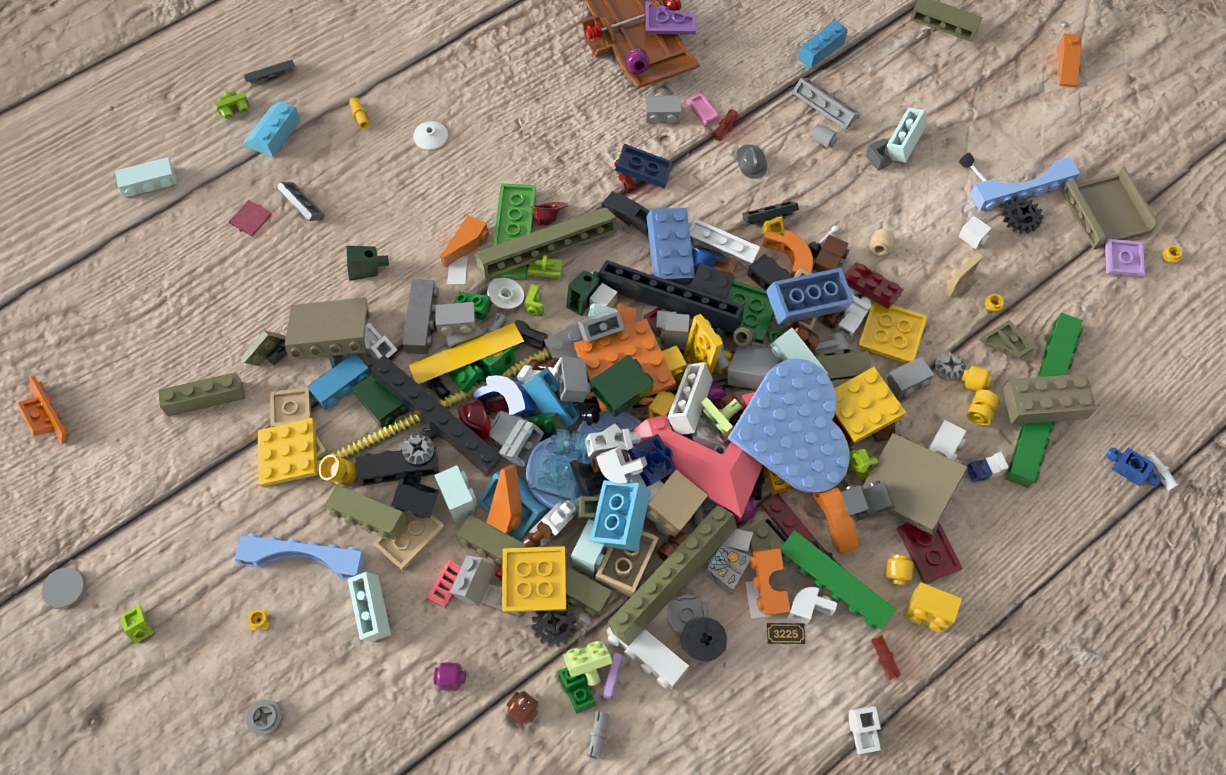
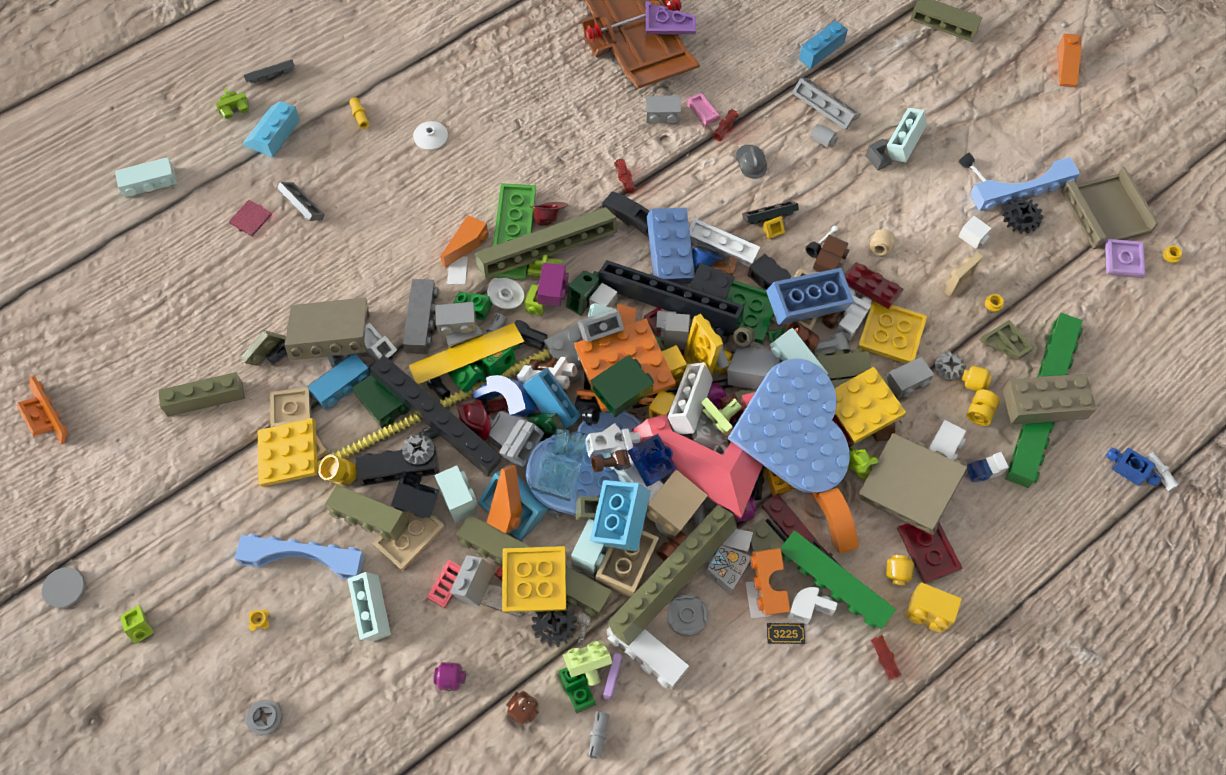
(364, 262): dark green torso -> none
(550, 524): white hips -> none
(553, 284): none -> magenta brick
(572, 379): light grey brick -> none
(587, 480): black wing -> none
(614, 466): white brick -> none
(637, 60): magenta head -> none
(644, 166): dark blue plate -> none
(714, 644): black brick -> none
(793, 247): orange arch -> none
(864, 724): white brick -> none
(867, 502): dark grey brick -> none

